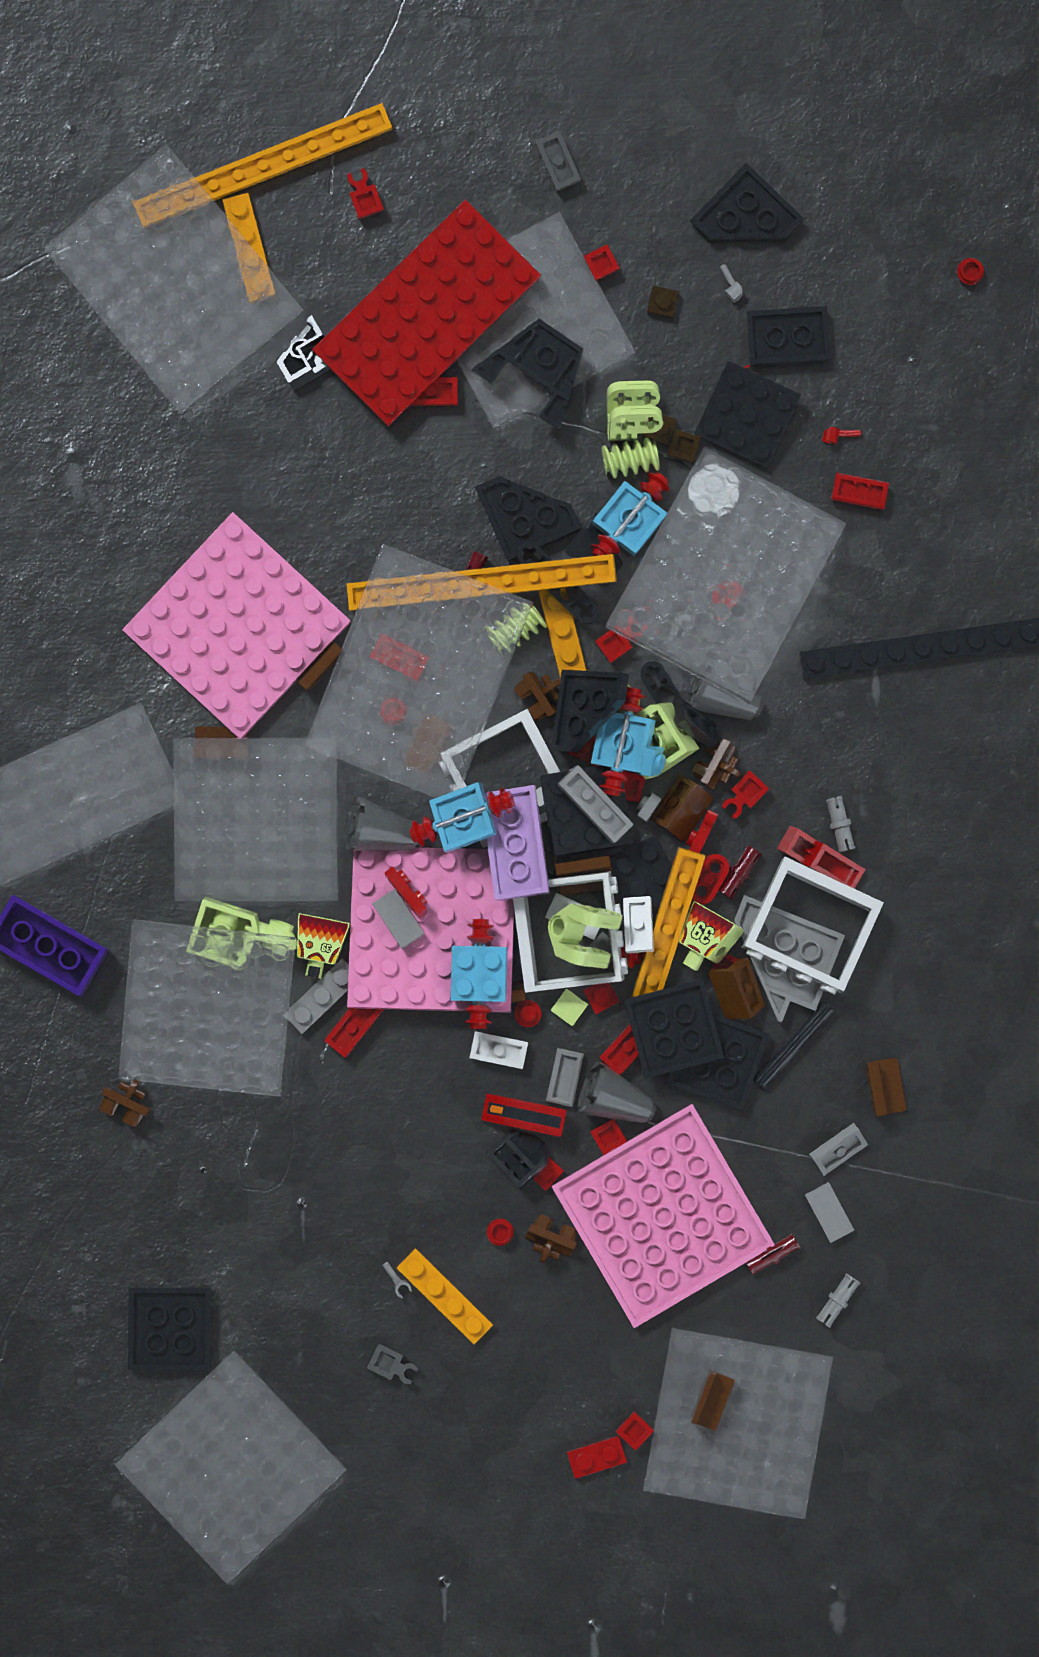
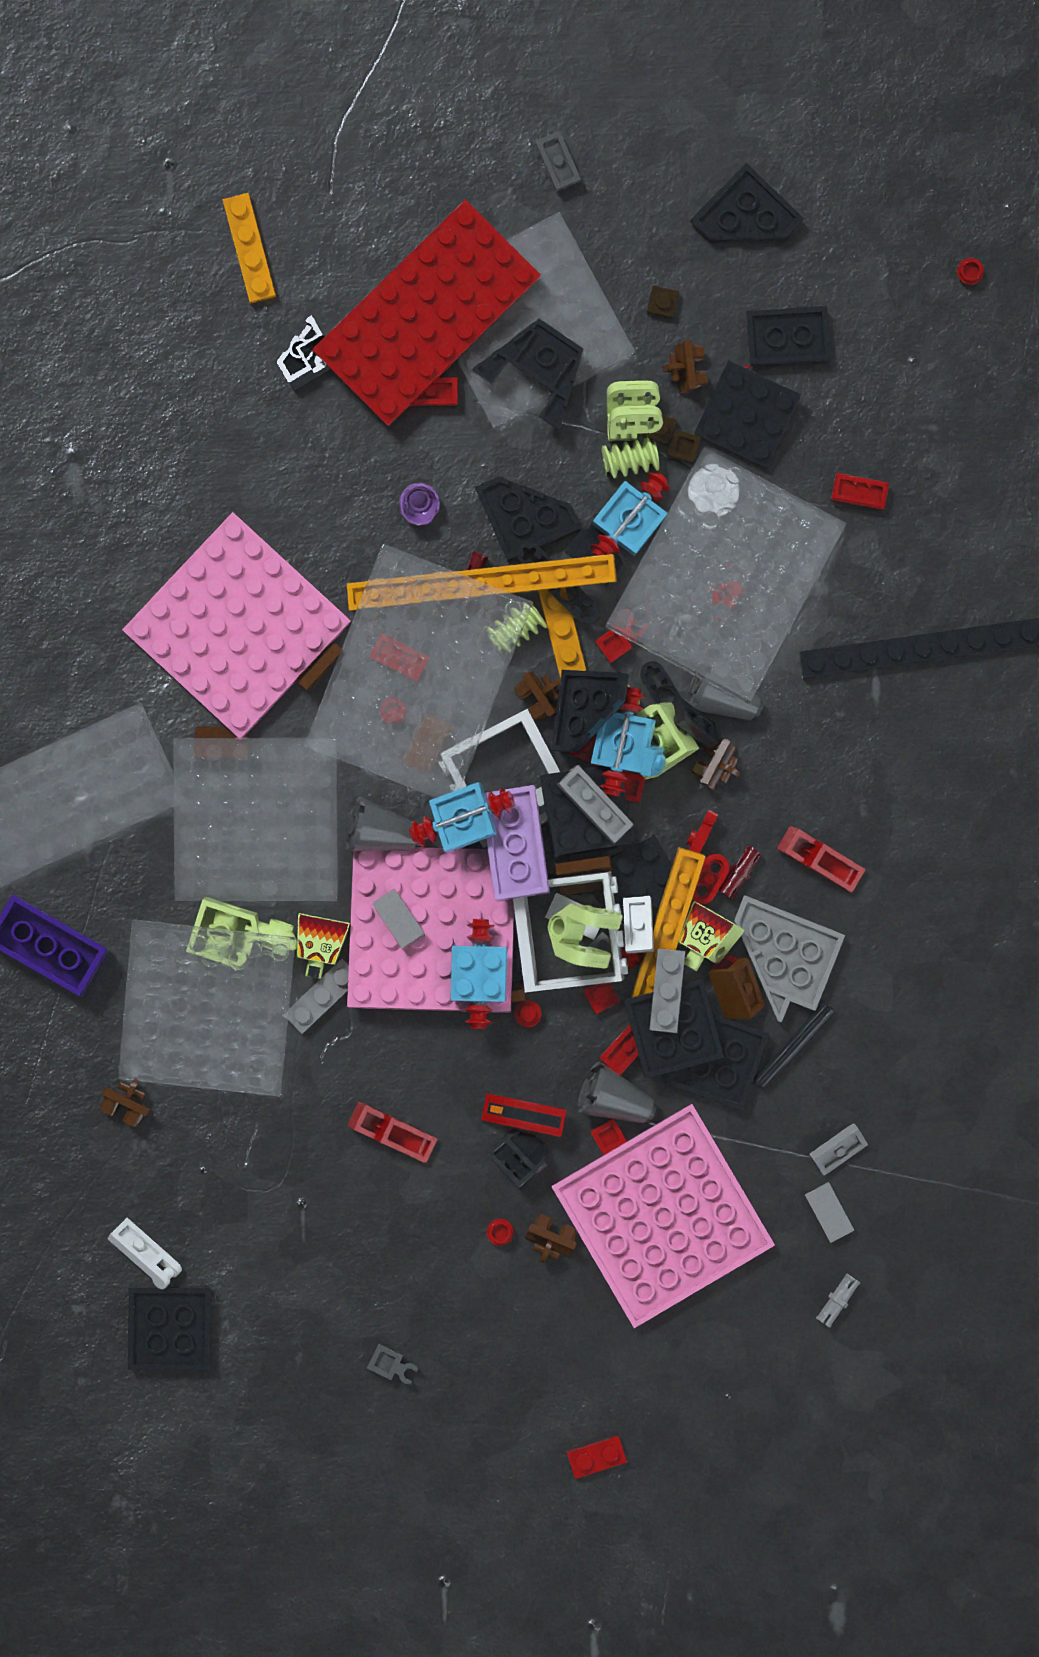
(145, 1253): none -> white plate
(173, 279): clear plate -> none
(230, 1467): clear plate -> none
(295, 152): light orange plate -> none
(351, 1029): red plate -> none
(365, 198): red plate -> none
(392, 1132): none -> red slope
(396, 1279): light grey hand -> none
(400, 882): red plate -> none
(419, 503): none -> medium lavender hair
(444, 1296): light orange plate -> none
(498, 1050): white plate -> none
(548, 1174): red plate -> none
(564, 1077): light grey tile -> none
(569, 1007): yellowish green tile -> none
(601, 262): red plate -> none
(634, 1430): red plate -> none
(647, 807): light grey plate -> none
(667, 990): none -> light grey plate
(682, 808): reddish brown panel -> none
(683, 368): none -> reddish brown hips
(712, 1400): reddish brown panel -> none
(734, 292): light grey hand -> none
(747, 792): red plate -> none
(765, 1435): clear plate -> none
(787, 1245): dark red pin -> none
(828, 885): white window -> none
(831, 434): red hand -> none
(840, 824): light grey pin -> none
(885, 1086): reddish brown panel -> none

